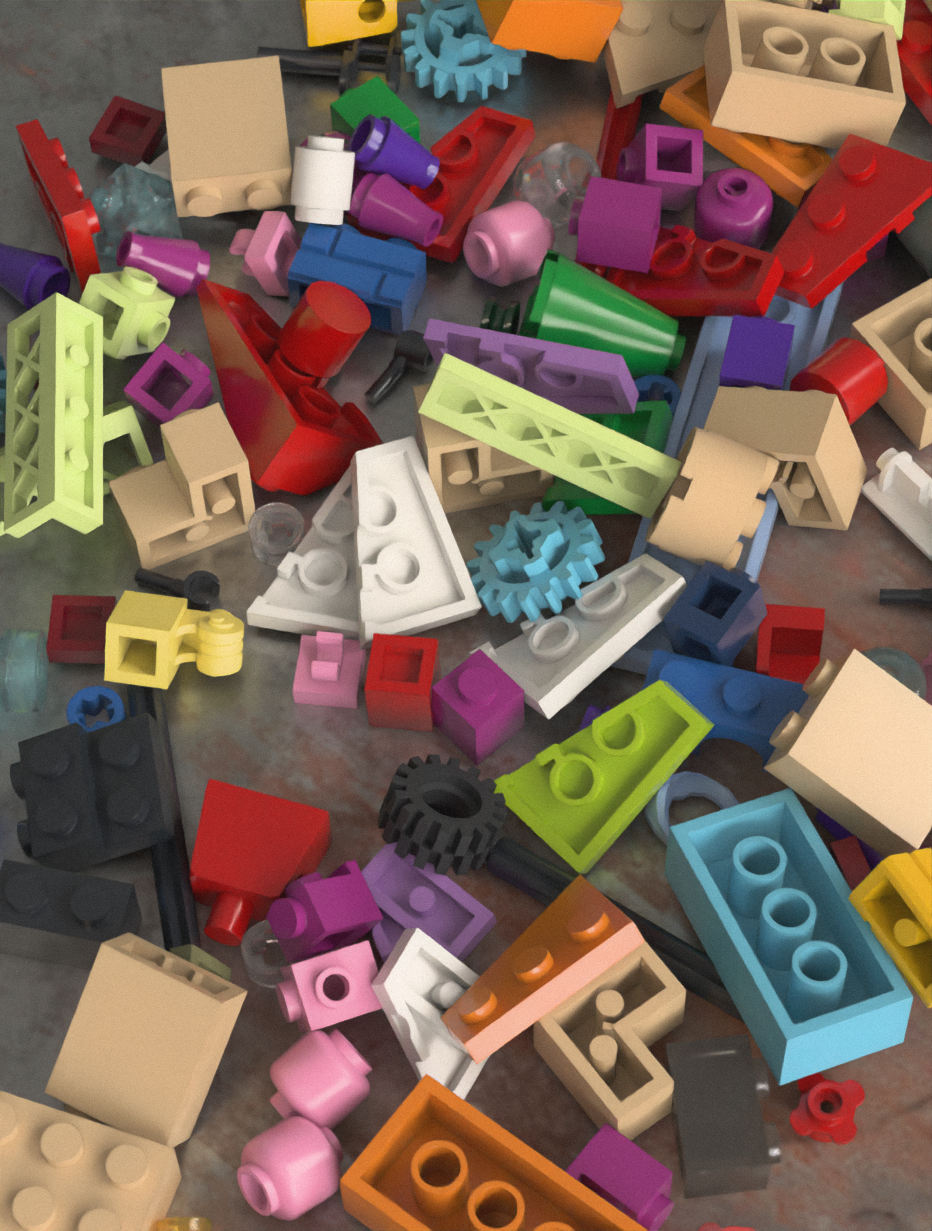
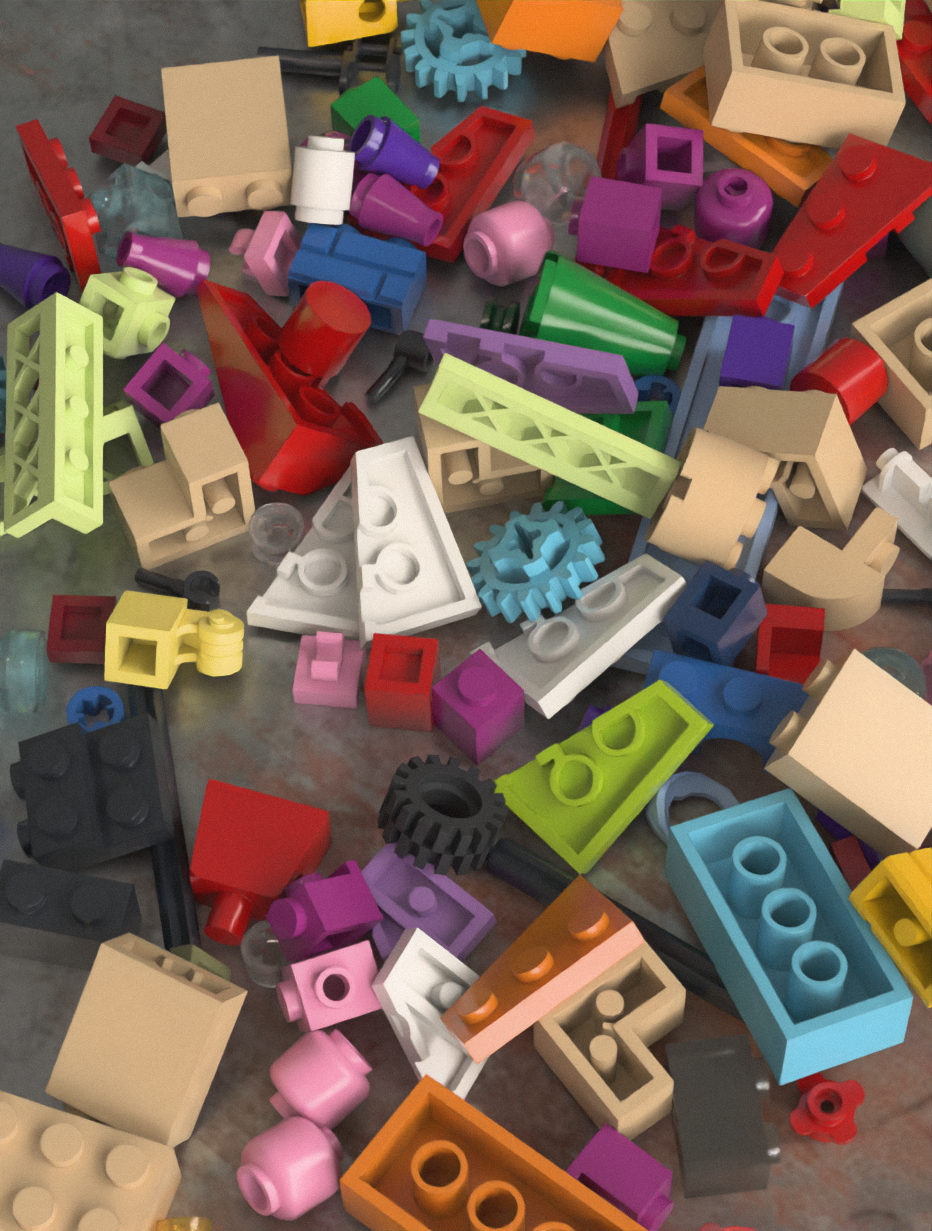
(842, 581): none -> tan brick

